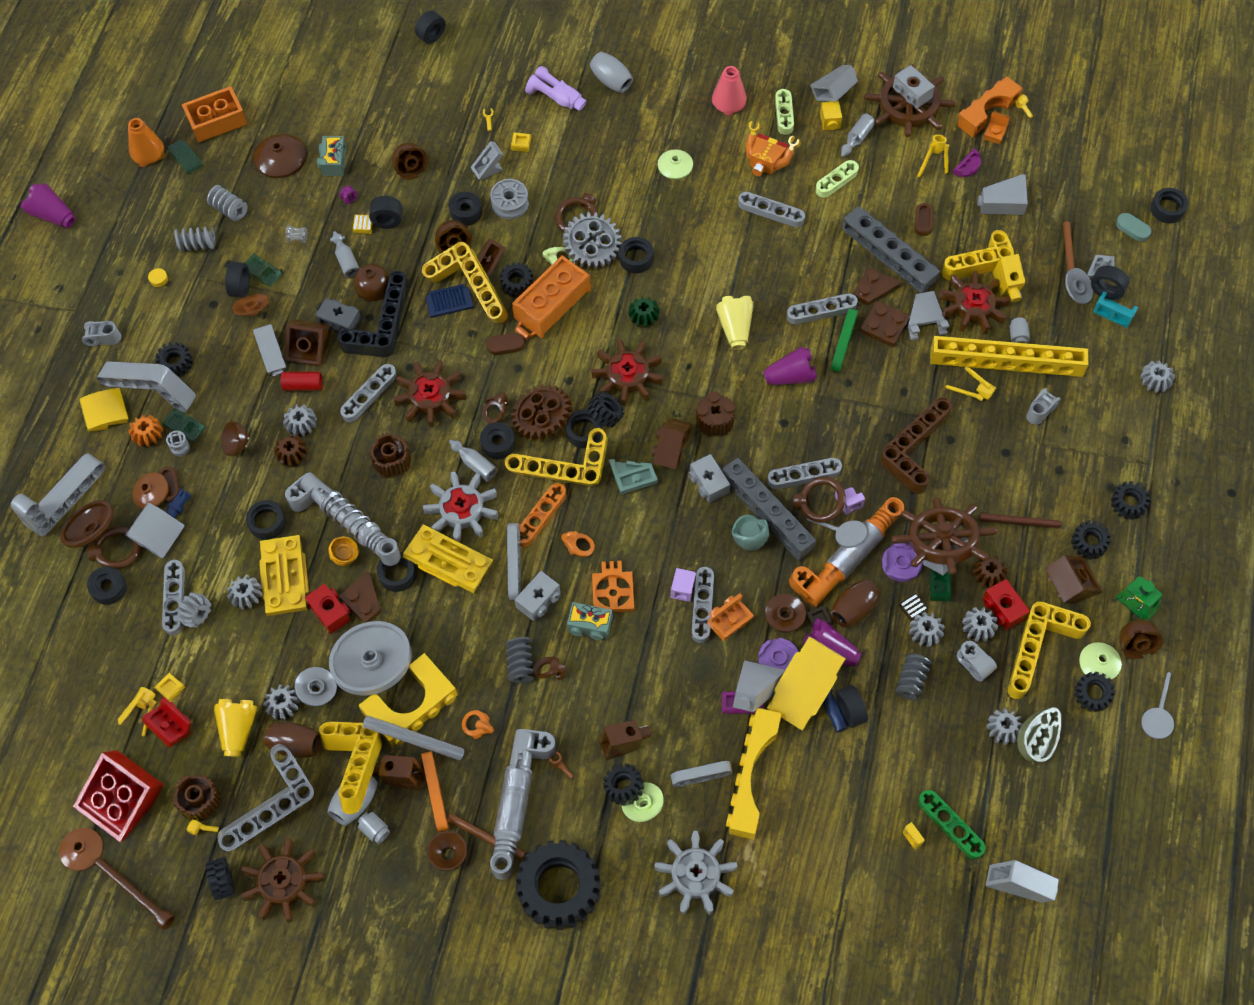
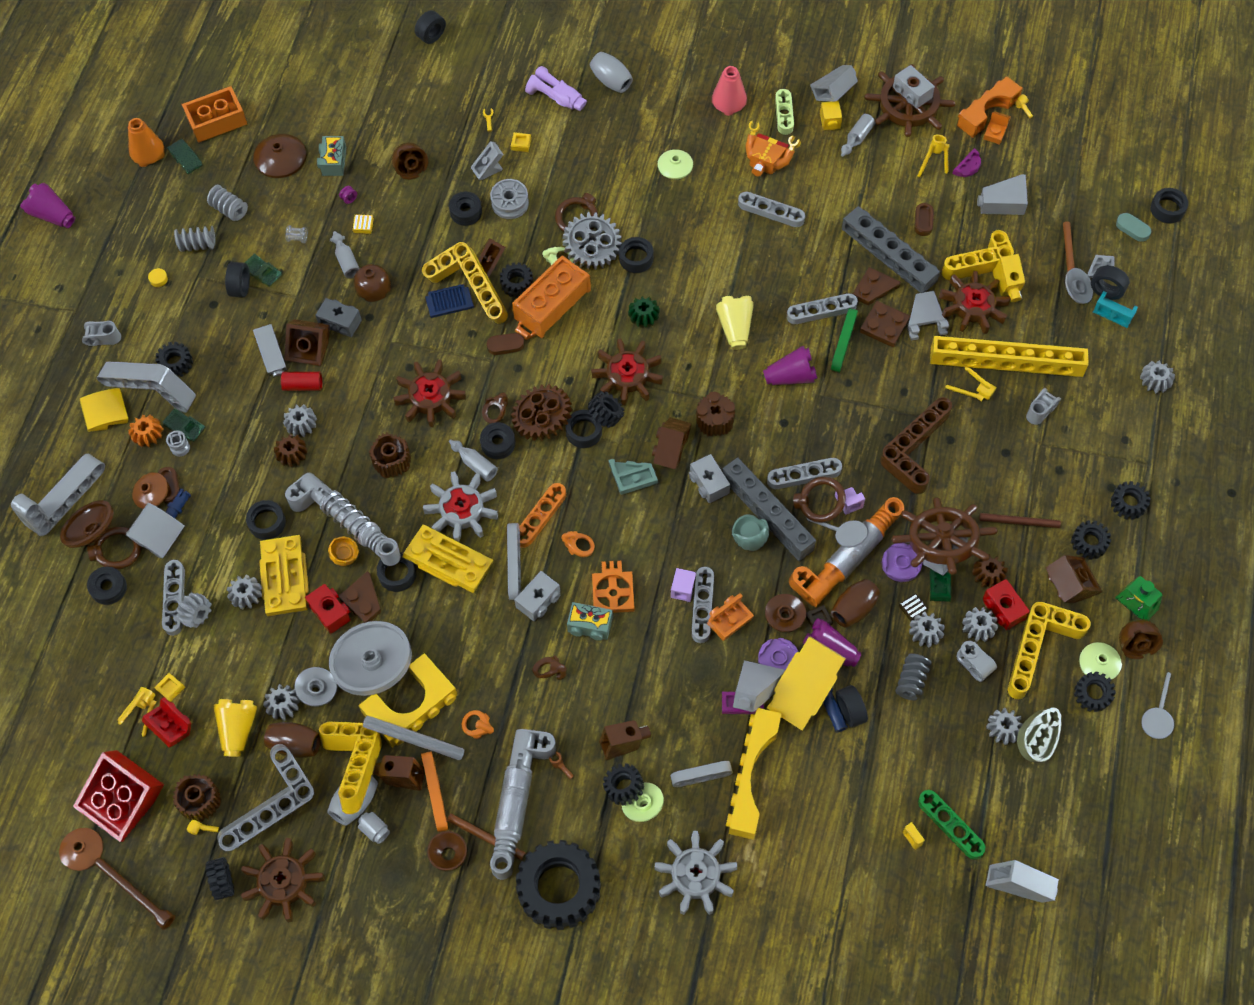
(234, 439): reddish brown piece -> none
(250, 304): dark orange dish -> none
(365, 390): light grey beam -> none
(386, 212): black tyre -> none
(387, 321): black beam -> none
(451, 233): reddish brown cylinder -> none
(518, 660): dark grey piece -> none
(564, 467): yellow beam -> none
(833, 185): yellowish green beam -> none
(1019, 331): light grey brick -> none

